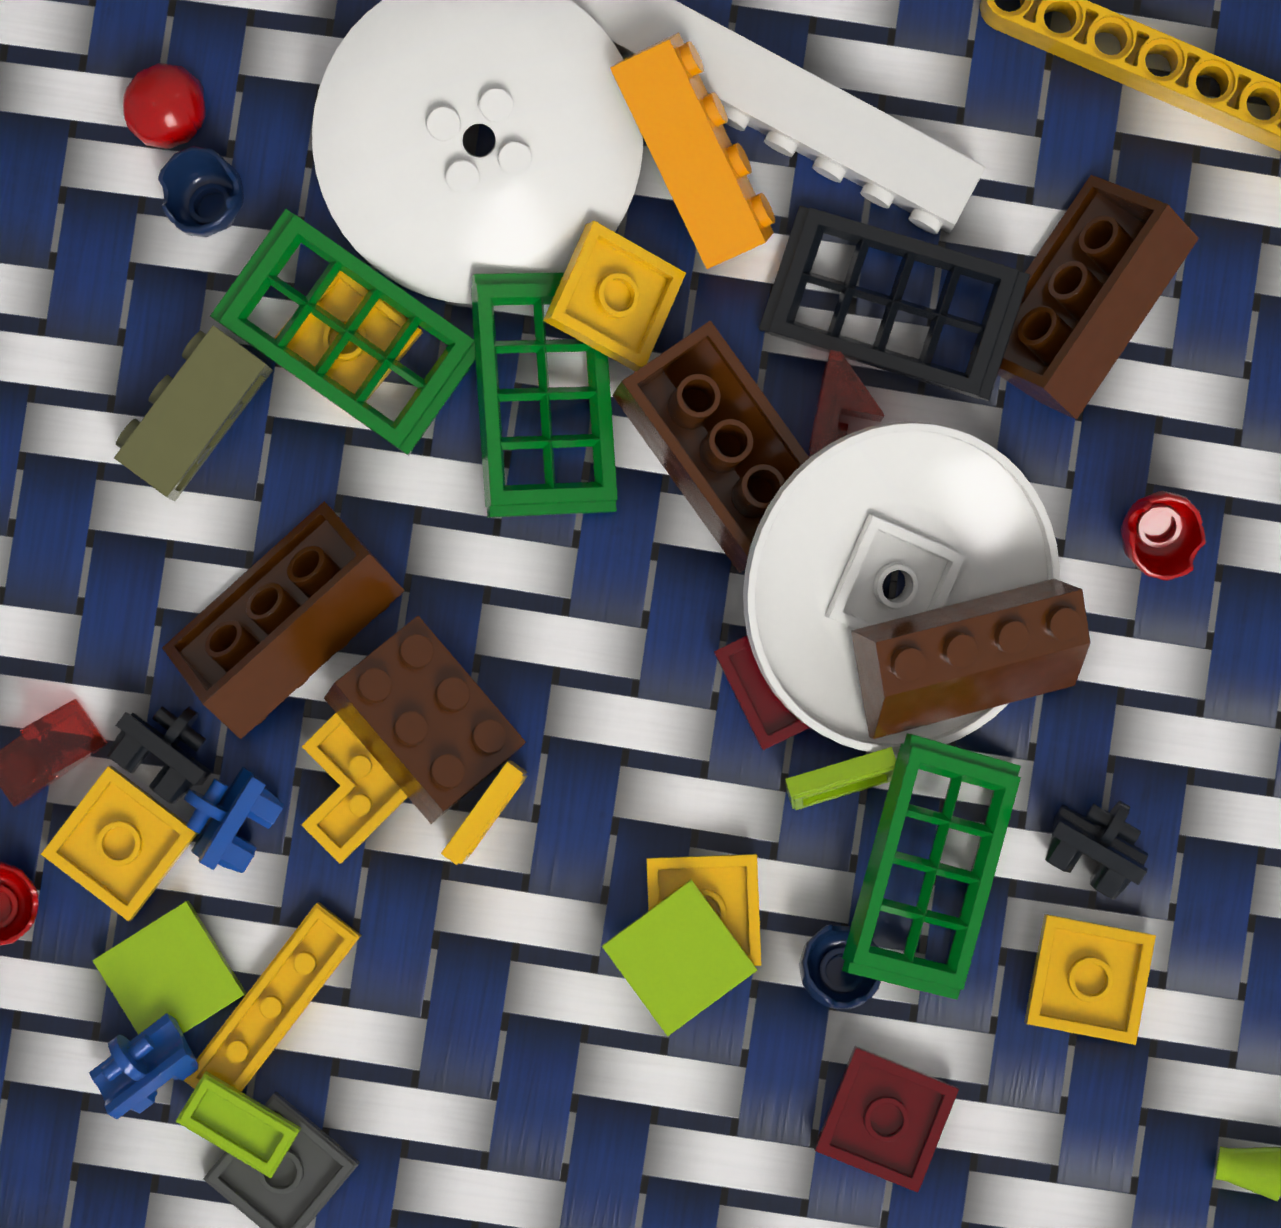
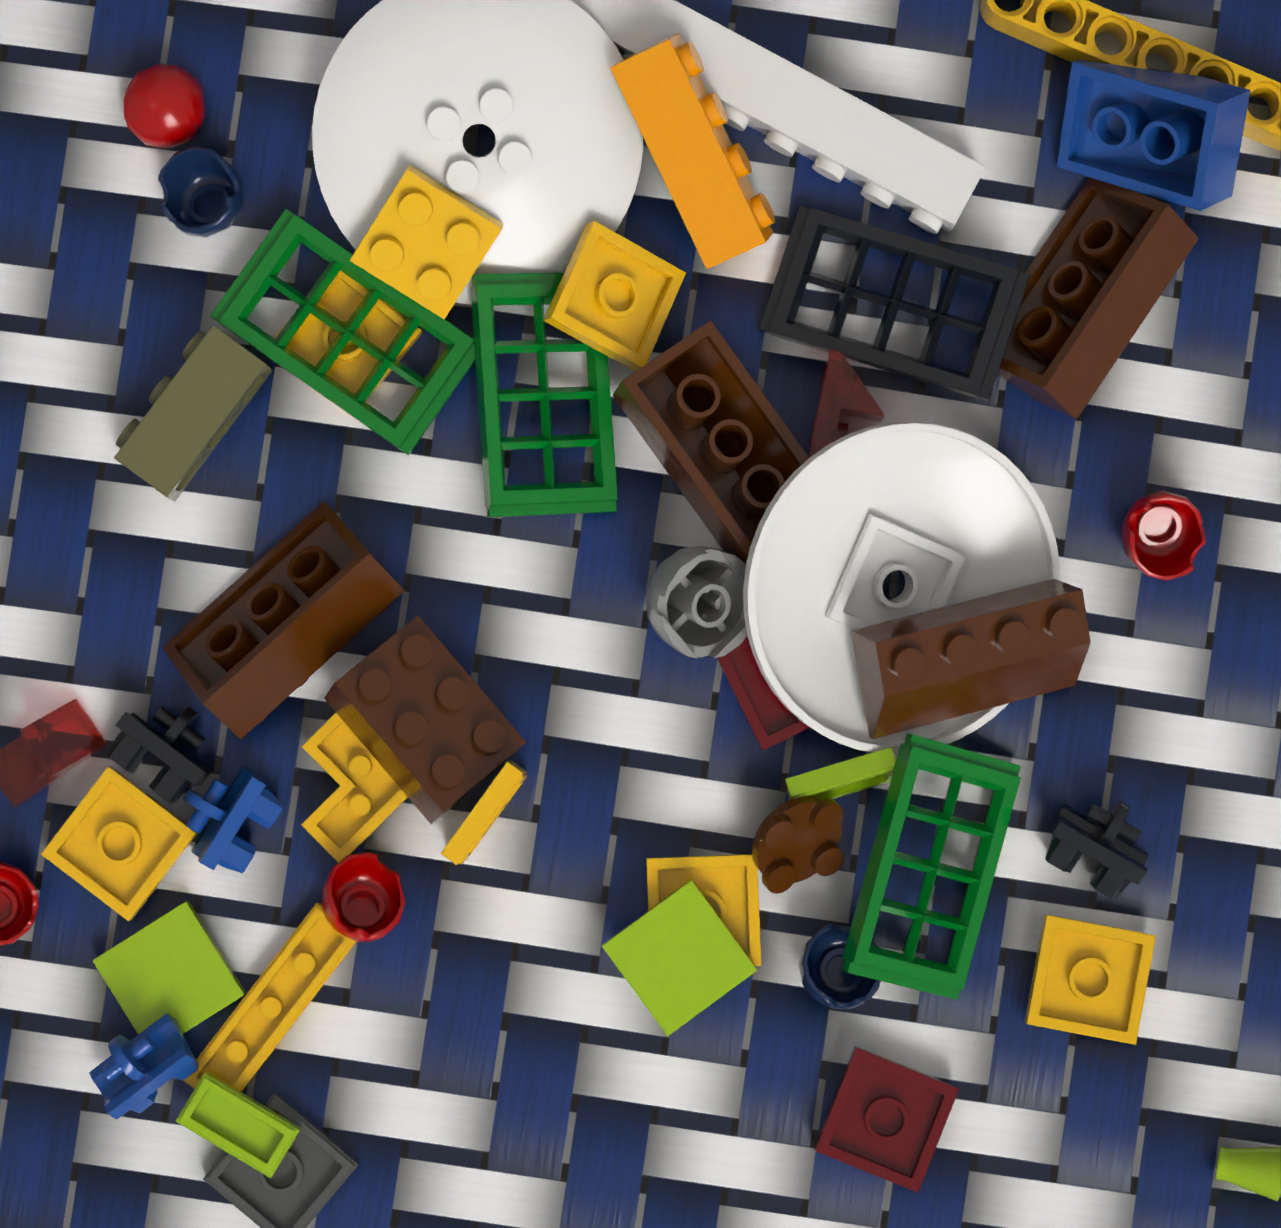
(362, 898): none -> red hair
(426, 242): none -> yellow plate
(698, 601): none -> light grey cylinder
(798, 842): none -> reddish brown piece
(1154, 132): none -> blue slope

